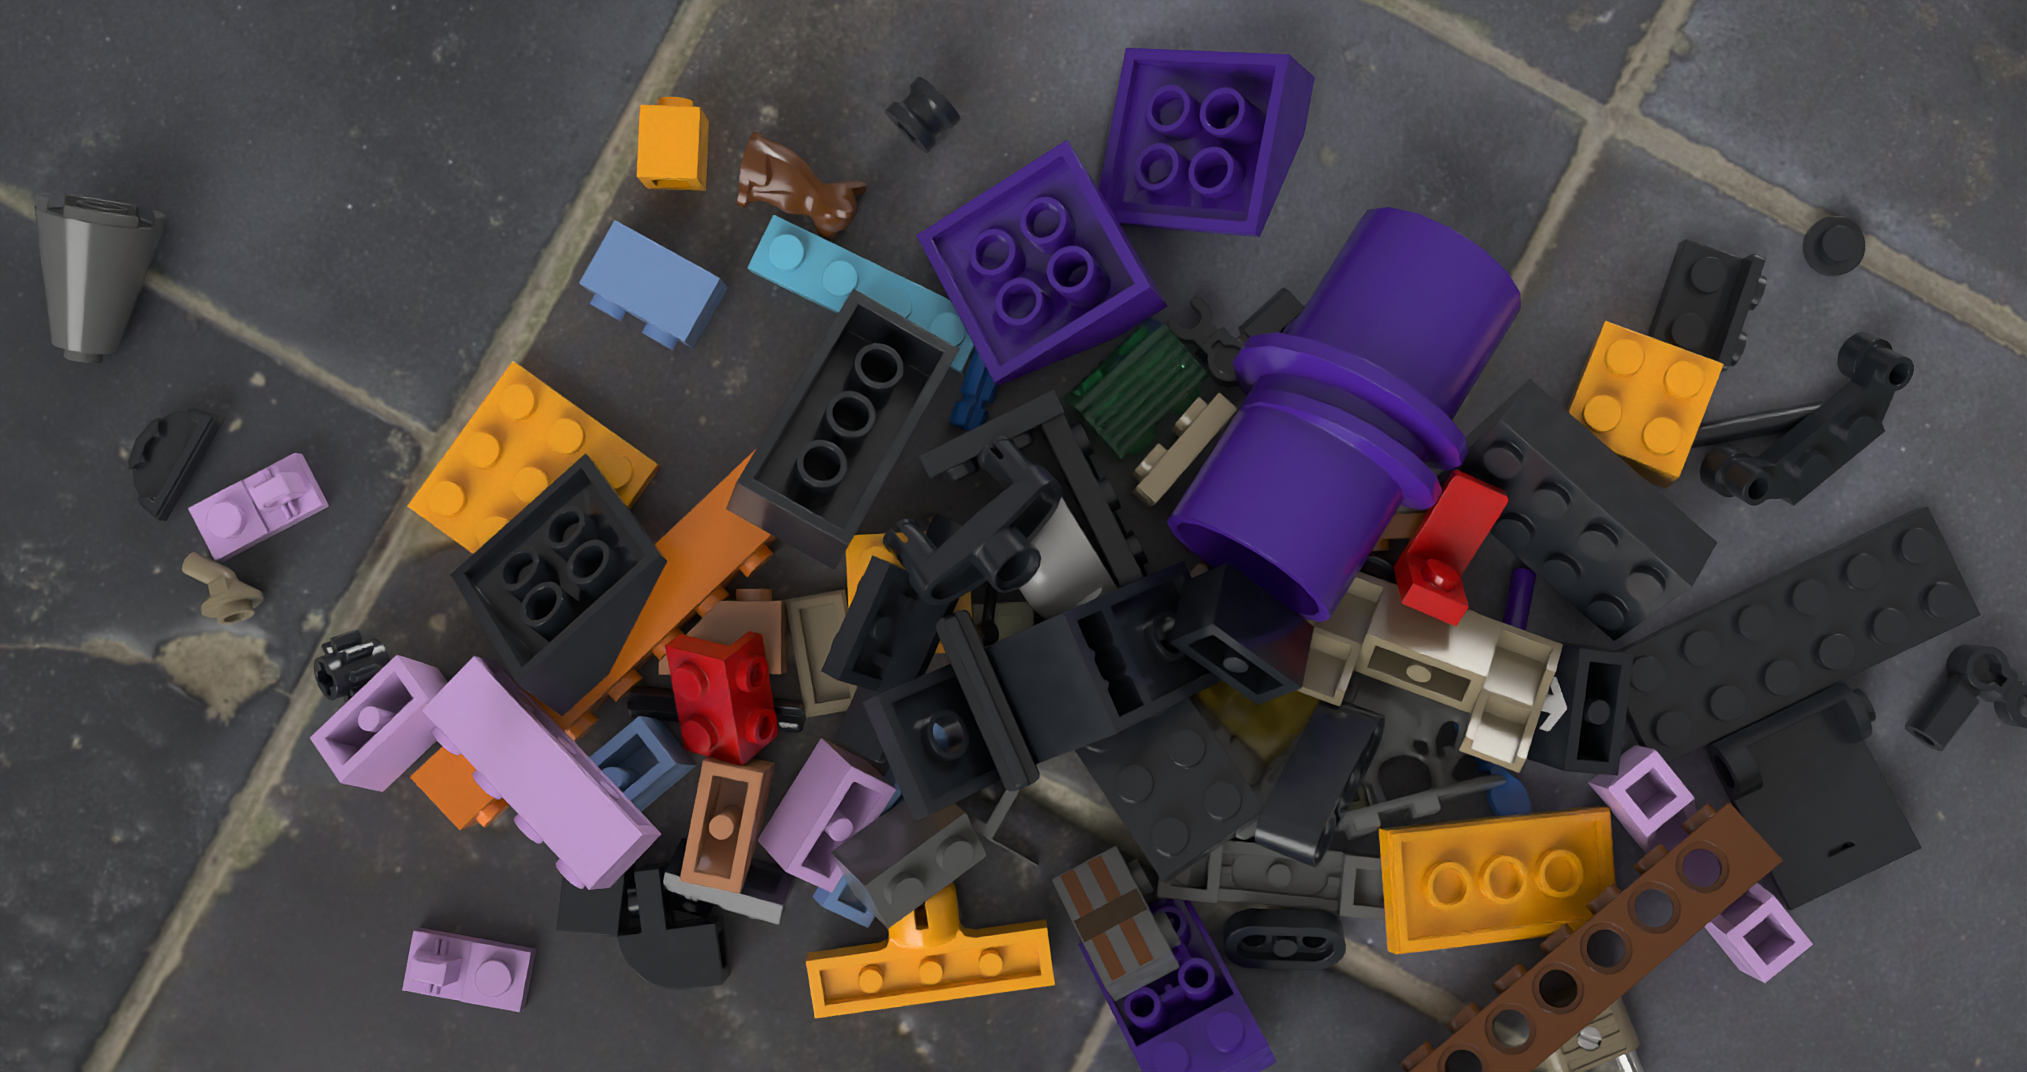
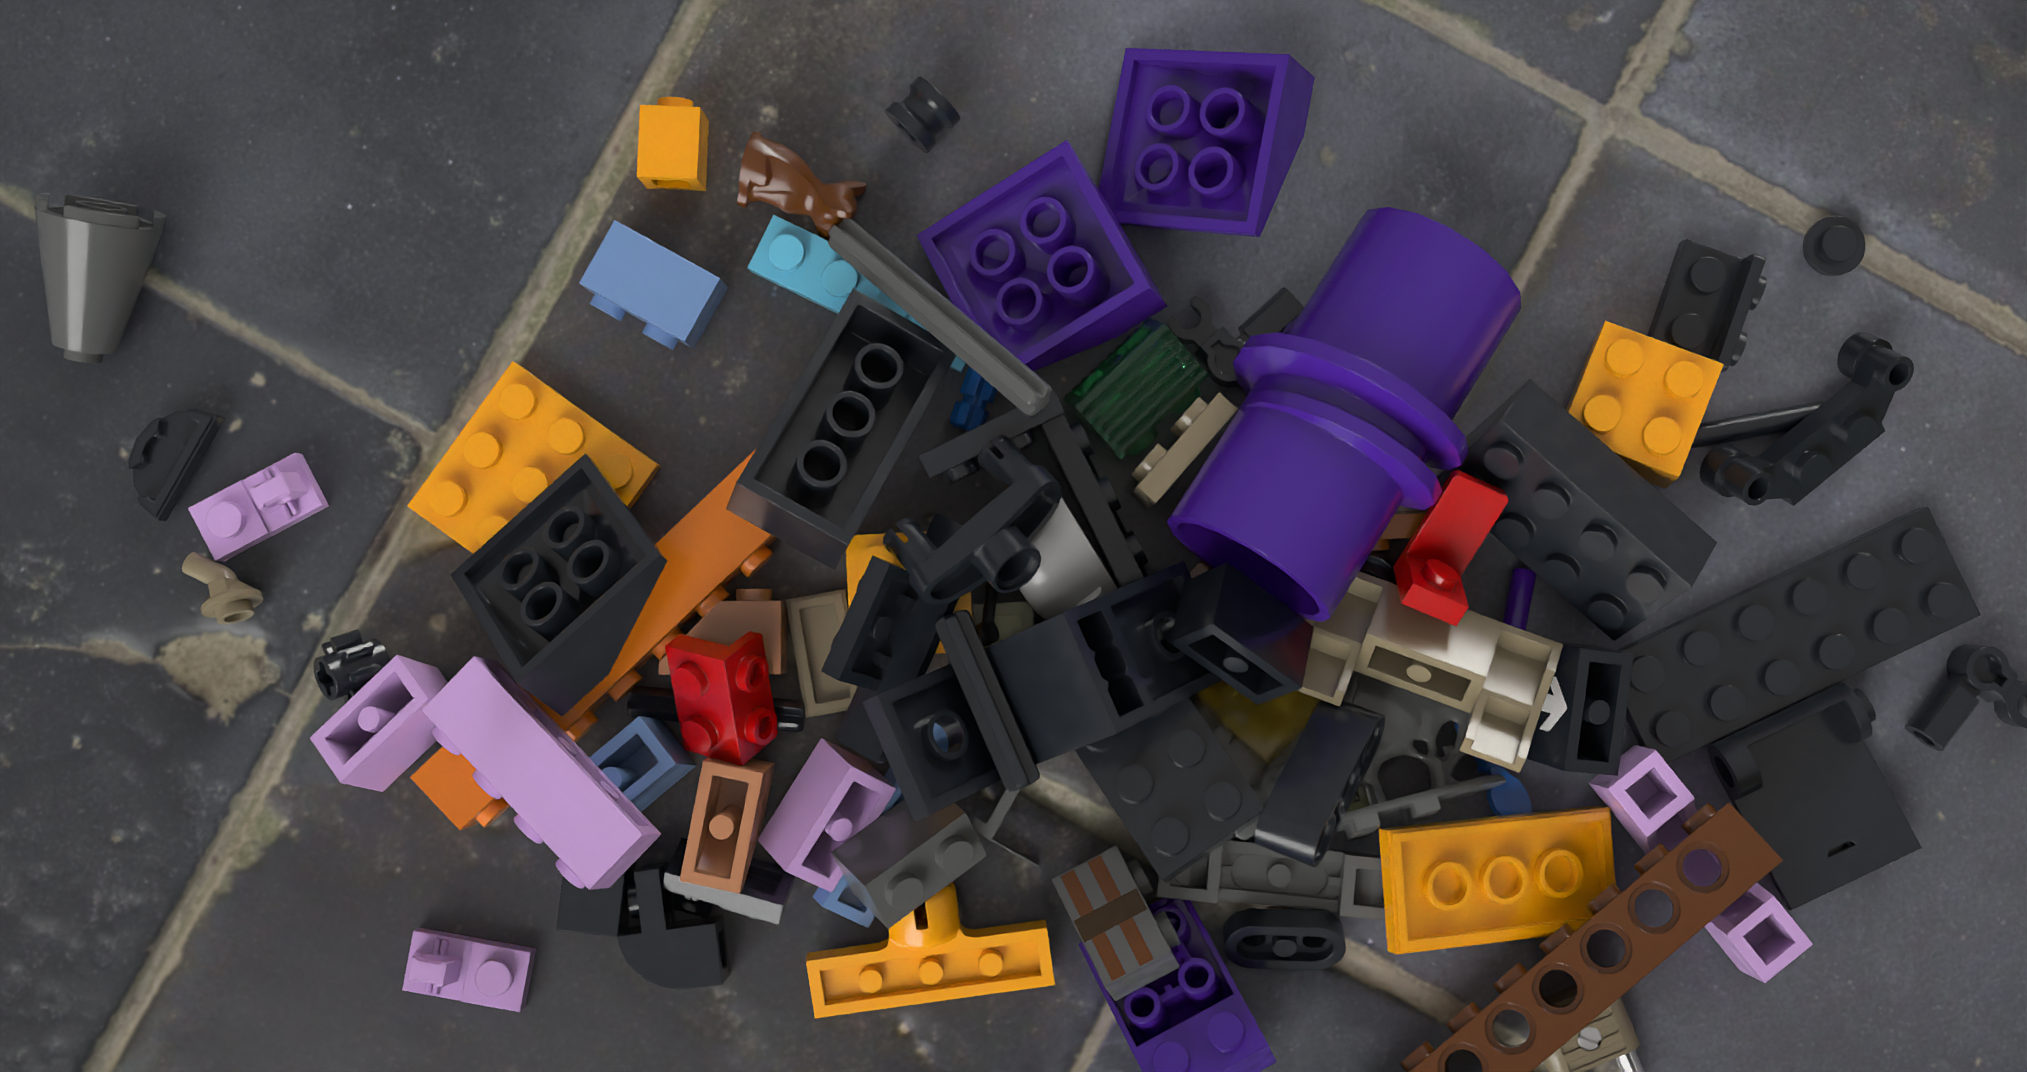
(940, 317): none -> dark grey axle

